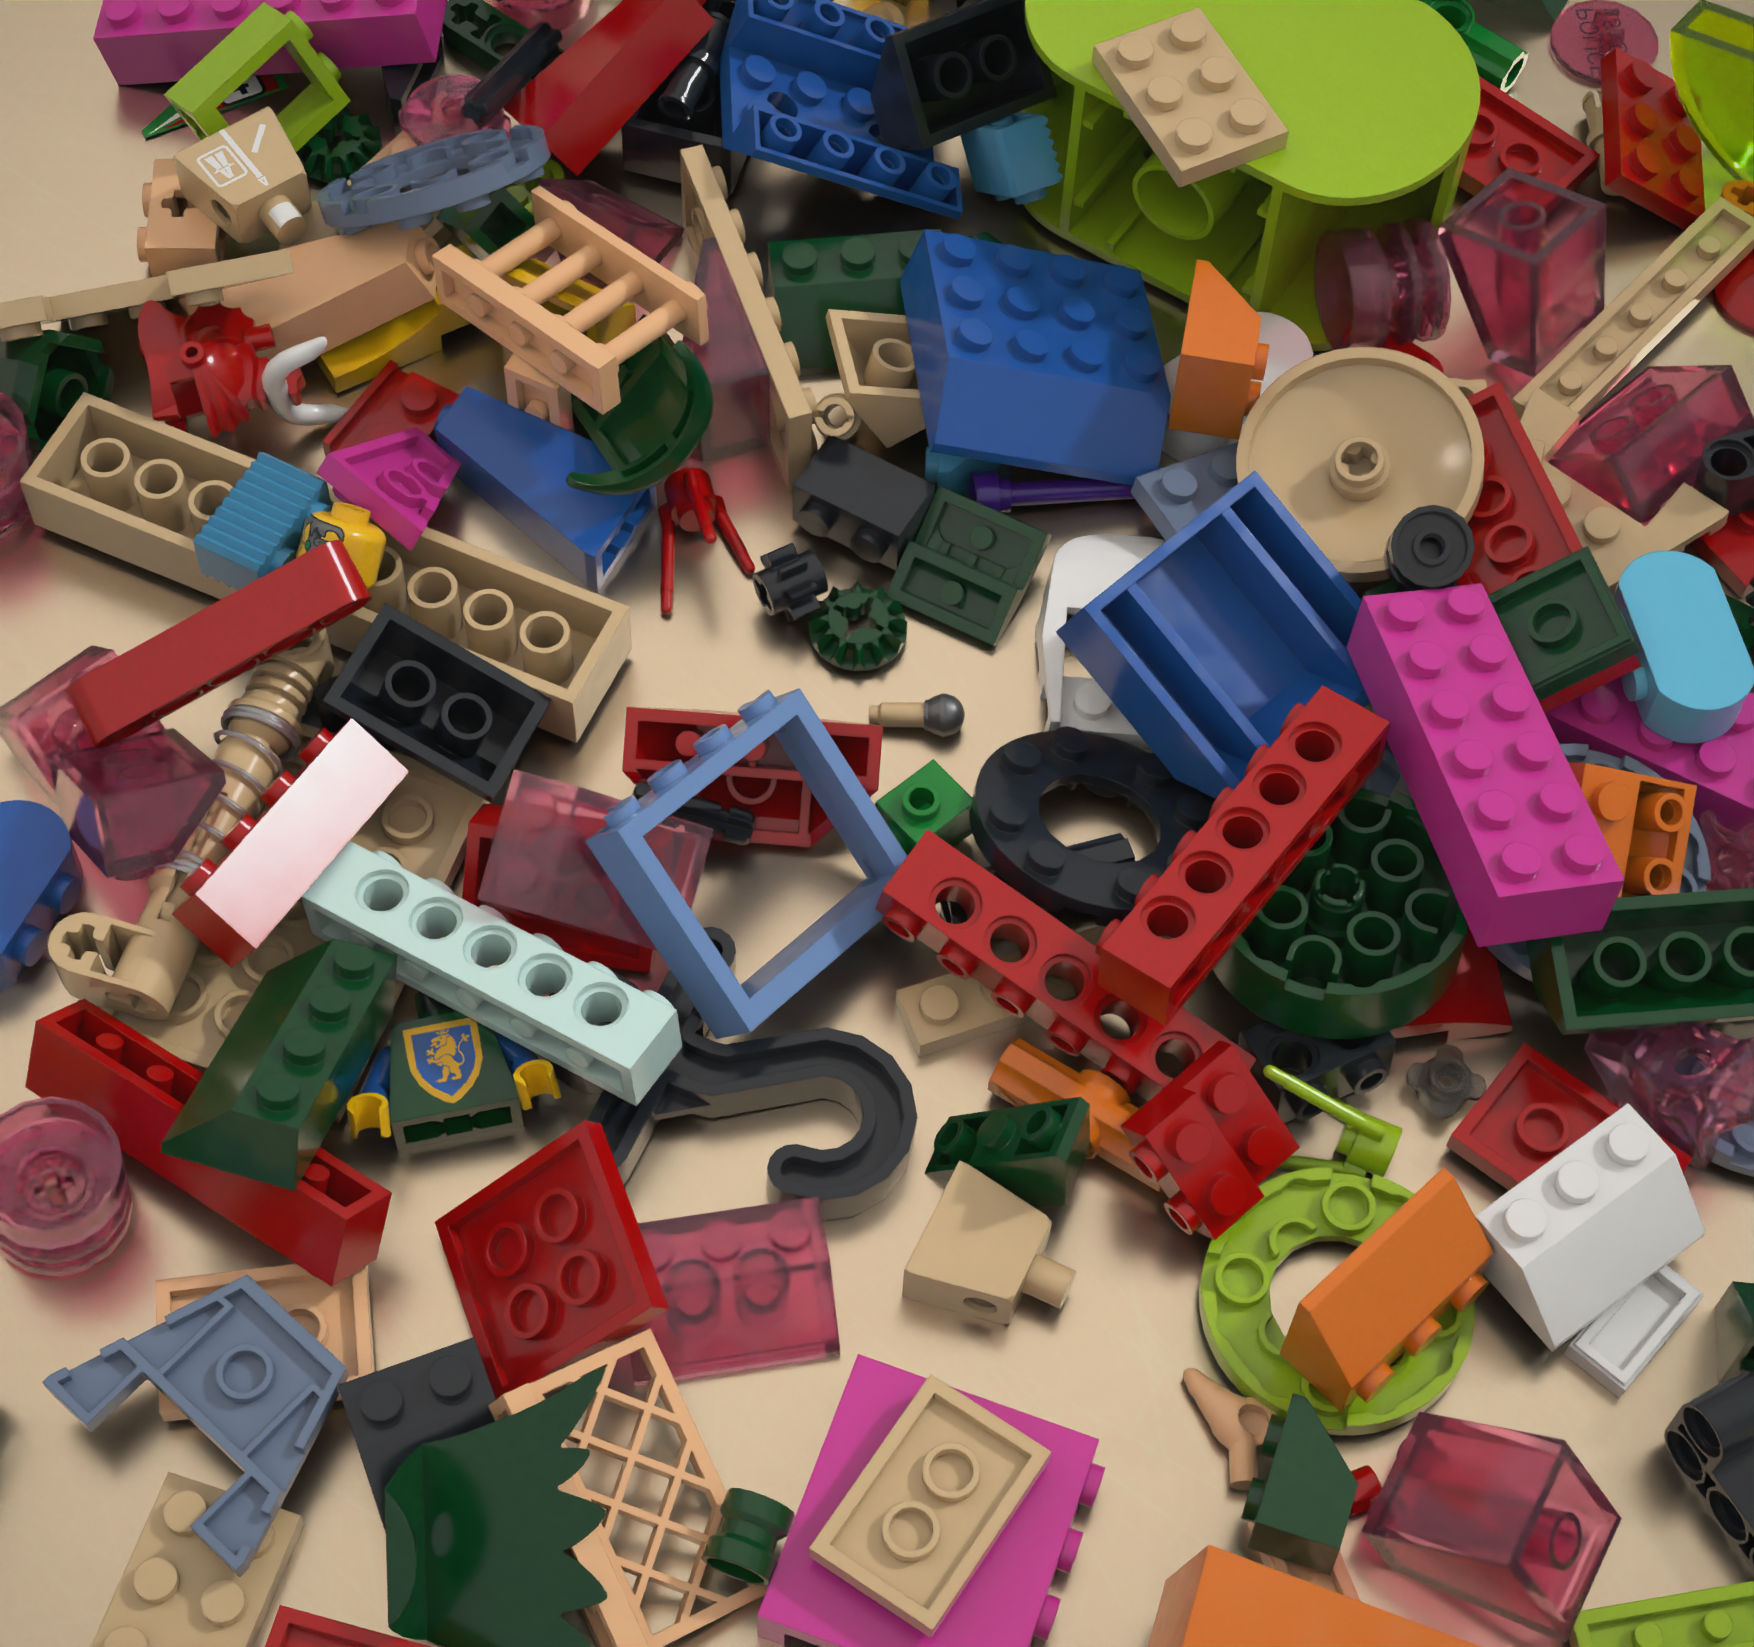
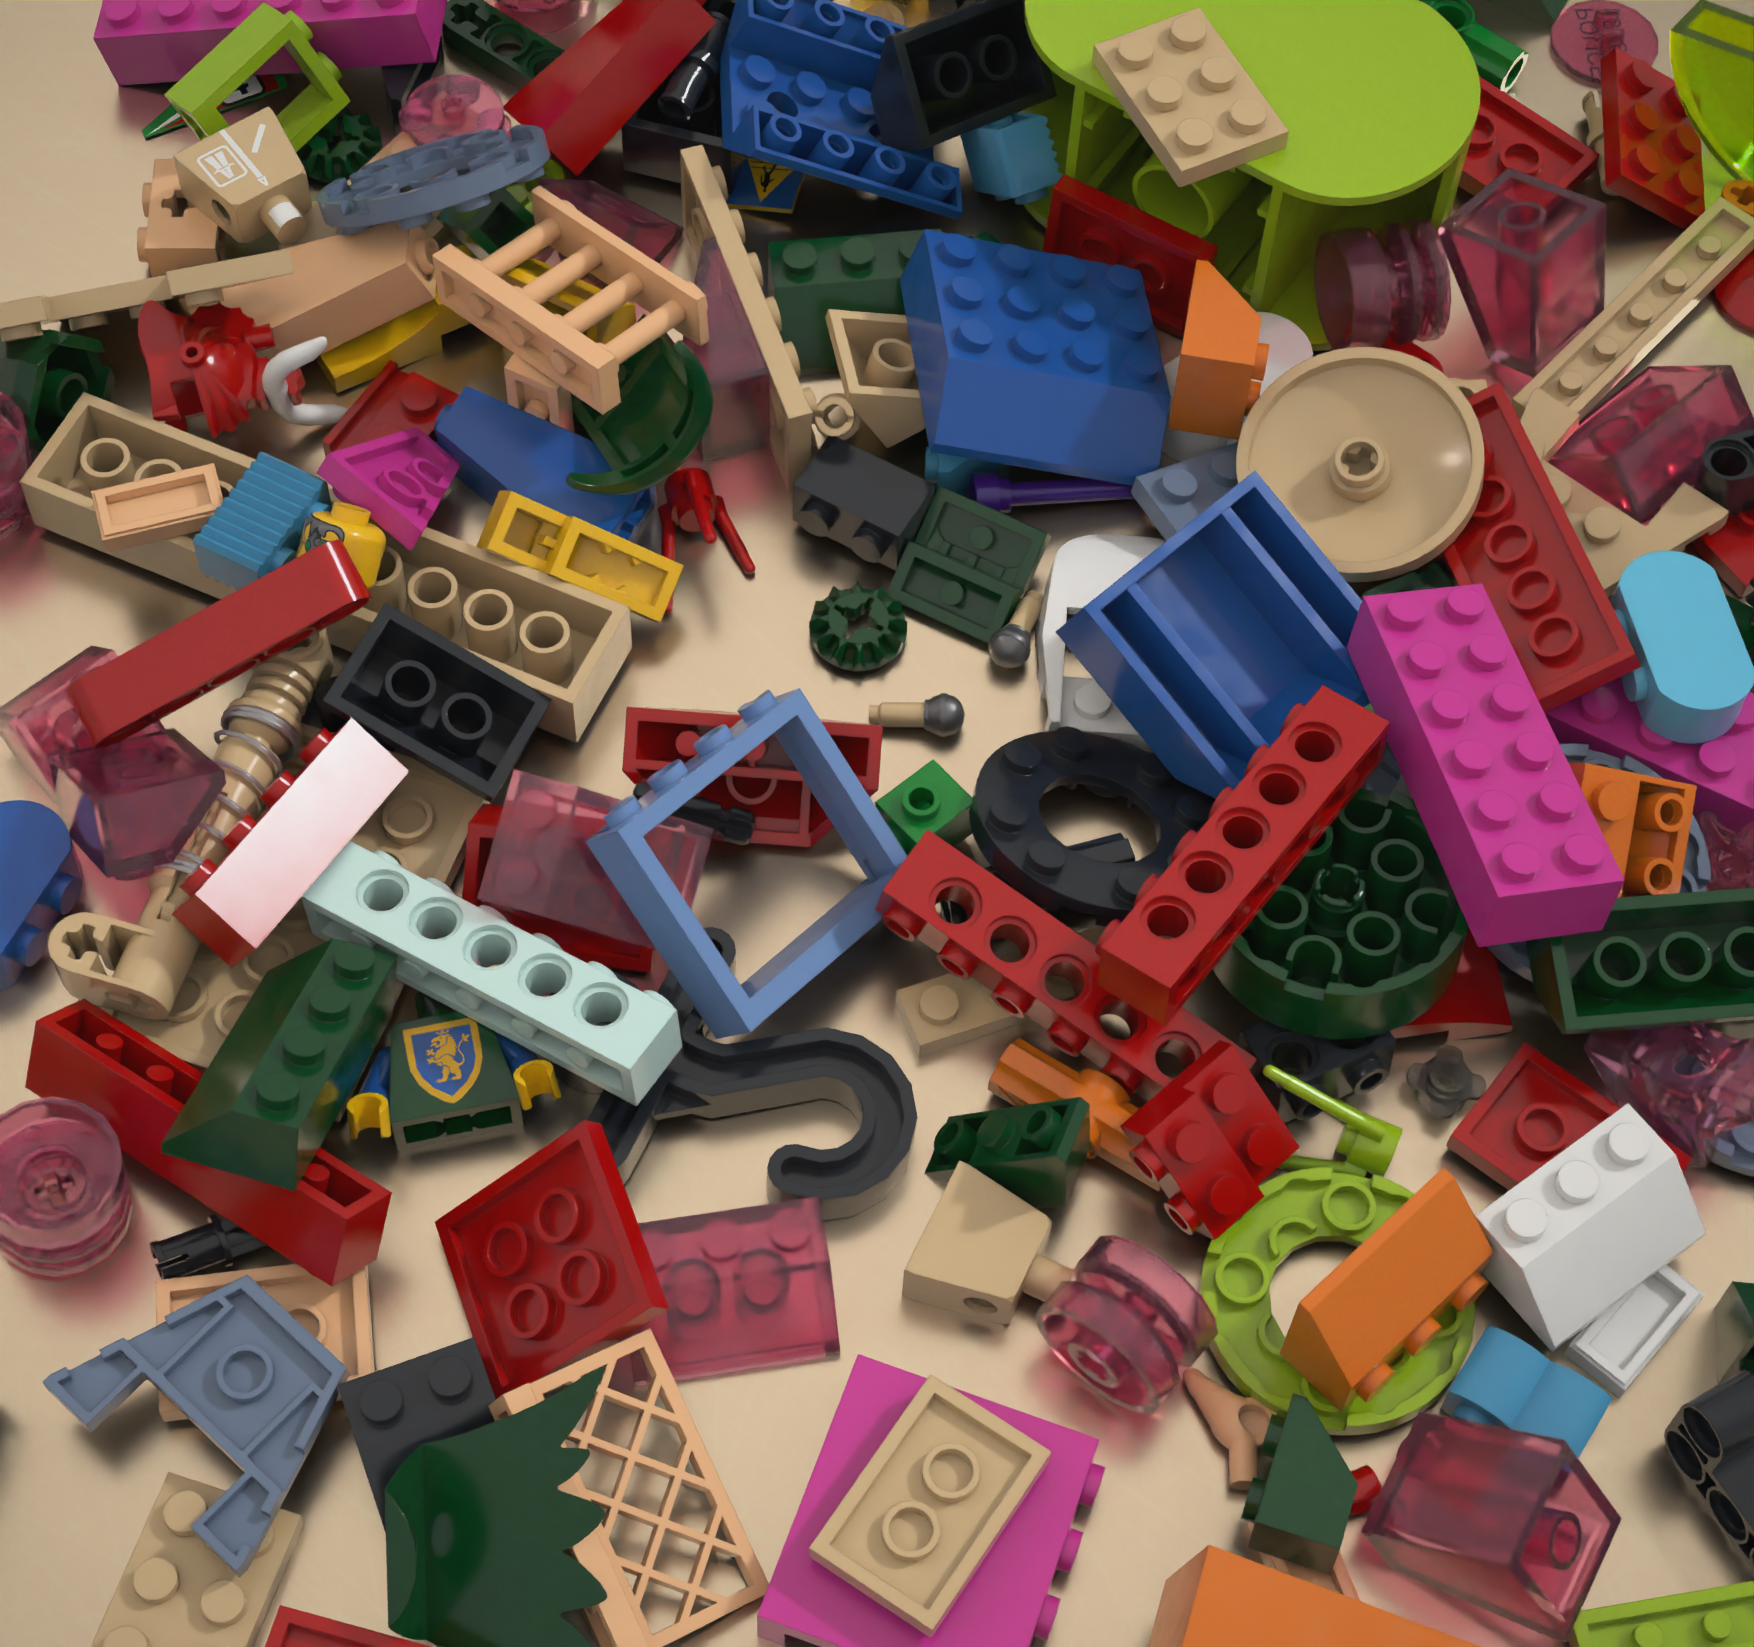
(157, 507): none -> light nougat tile
(202, 1248): none -> black axle
(511, 73): black axle -> none
(580, 554): none -> yellow slope
(748, 1536): dark green wheel -> none
(766, 187): none -> piece
(790, 582): black gear -> none
(1011, 644): none -> flat silver piece
(1111, 232): none -> red plate
(1127, 1323): none -> clear pink wheel
(1428, 549): black wheel -> none
(1521, 1390): none -> dark azure brick
(1563, 623): dark green tile -> none

